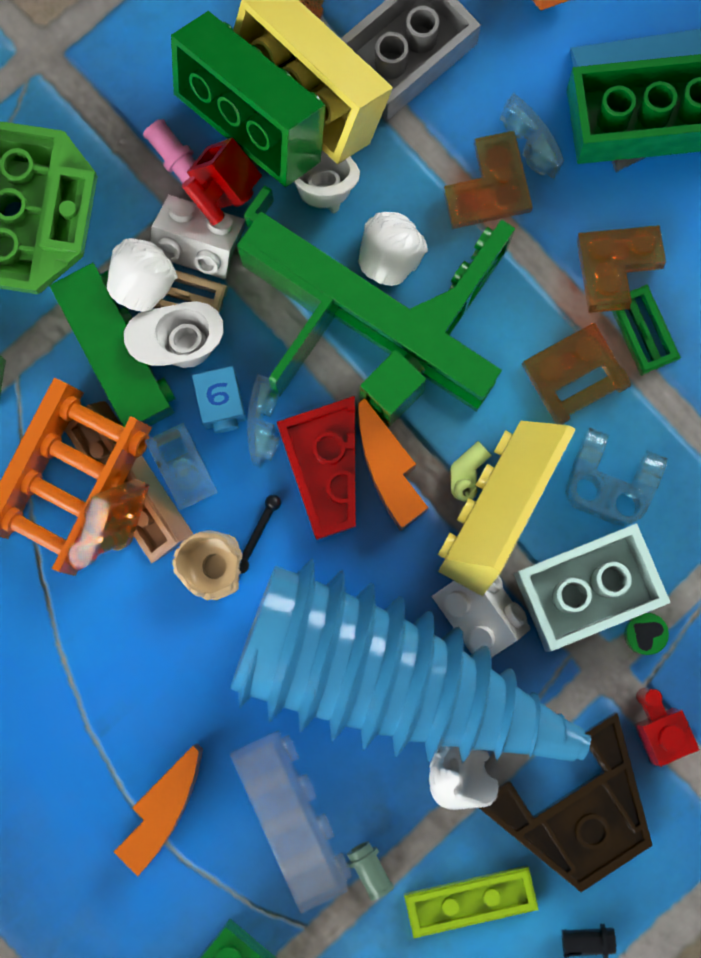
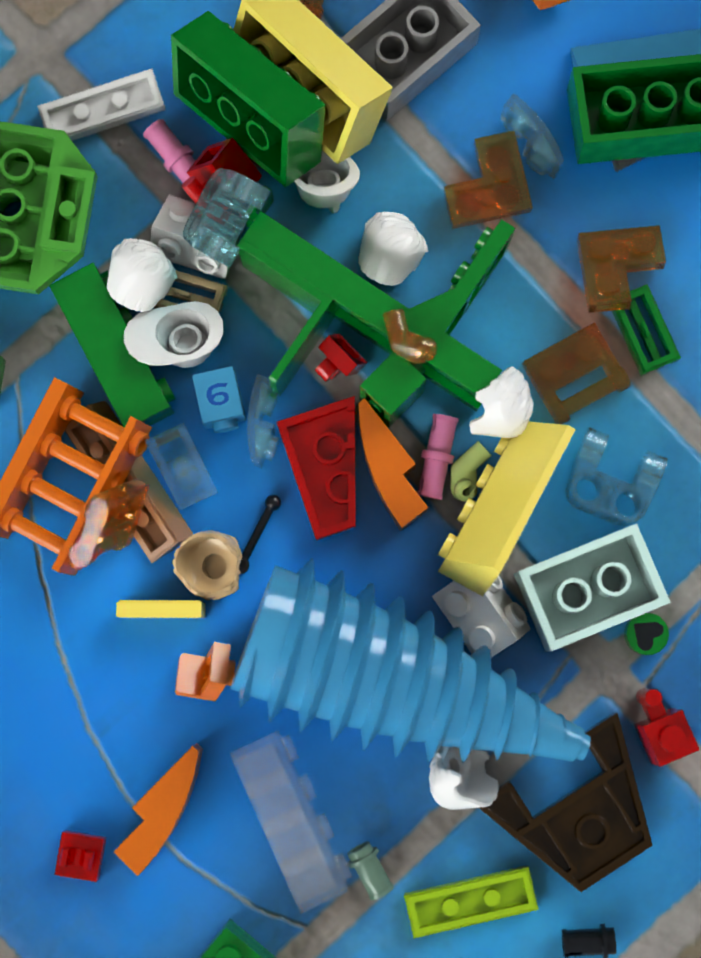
(80, 856): none -> red tile
(104, 106): none -> white tile
(160, 609): none -> light yellow tile
(205, 676): none -> bracket
(223, 214): none -> clear light blue piece
(340, 358): none -> red tile
(406, 343): none -> clear orange arm
(437, 456): none -> bright pink pin
(506, 406): none -> white hair

